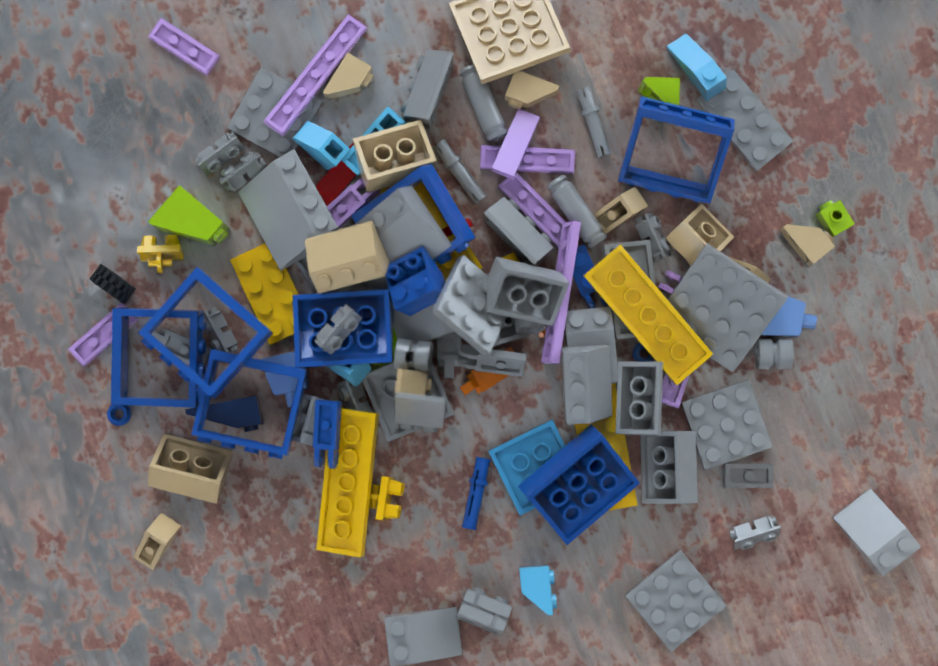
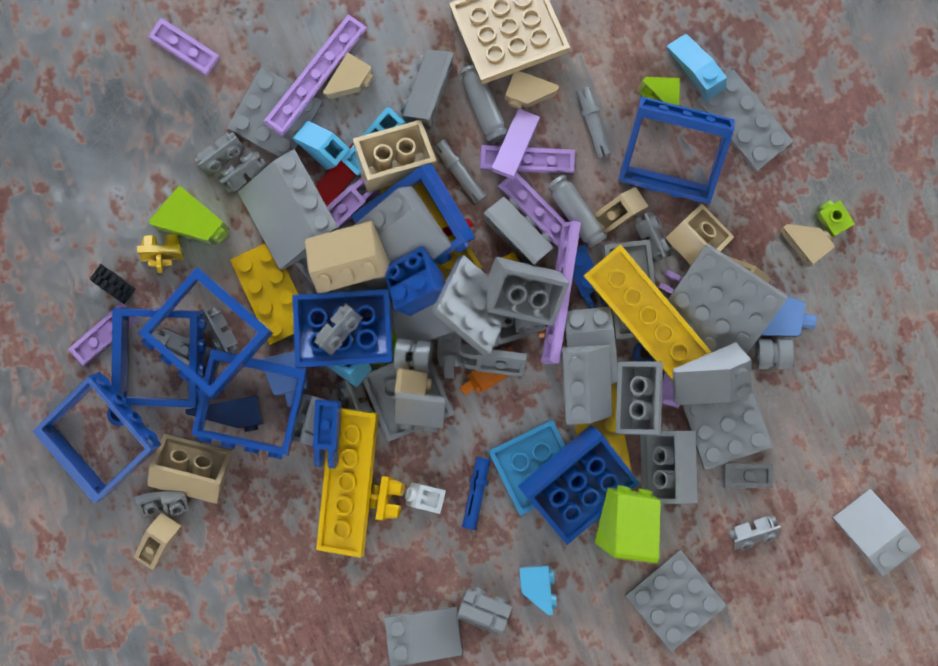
(71, 460): none -> blue window
(169, 501): none -> light grey slope
(424, 497): none -> white bracket
(630, 525): none -> lime slope
(714, 377): none -> light grey slope

